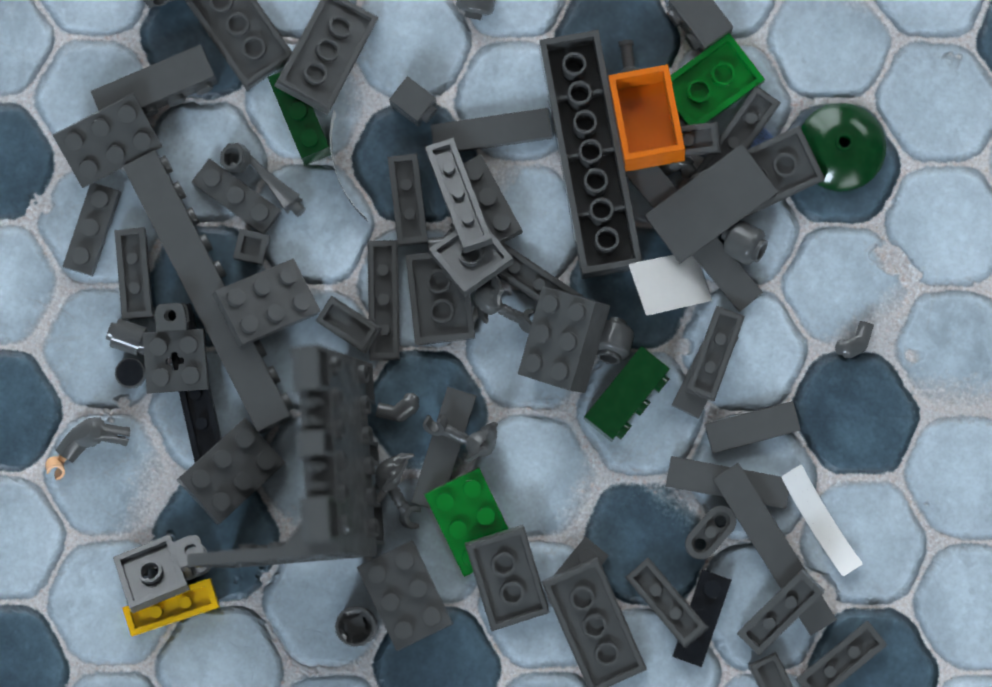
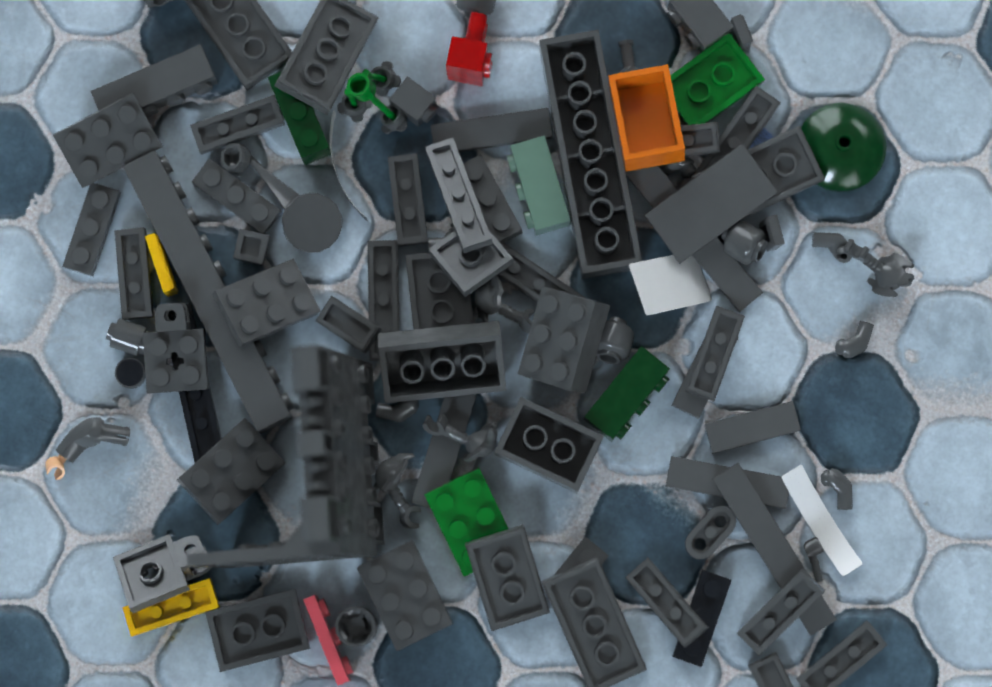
(161, 265): none -> yellow tile
(237, 124): none -> dark grey plate
(257, 630): none -> dark grey plate
(311, 222): none -> dark grey tile
(328, 638): none -> coral plate
(361, 96): none -> plant
(441, 362): none -> dark grey brick
(469, 56): none -> red brick
(538, 186): none -> sand green brick
(548, 445): none -> dark grey brick
(741, 32): none -> dark grey tile
(773, 232): none -> dark grey tile
(813, 548): none -> dark grey hand
(834, 242): none -> dark grey arm
(841, 485): none -> dark grey arm
(888, 270): none -> dark grey piece

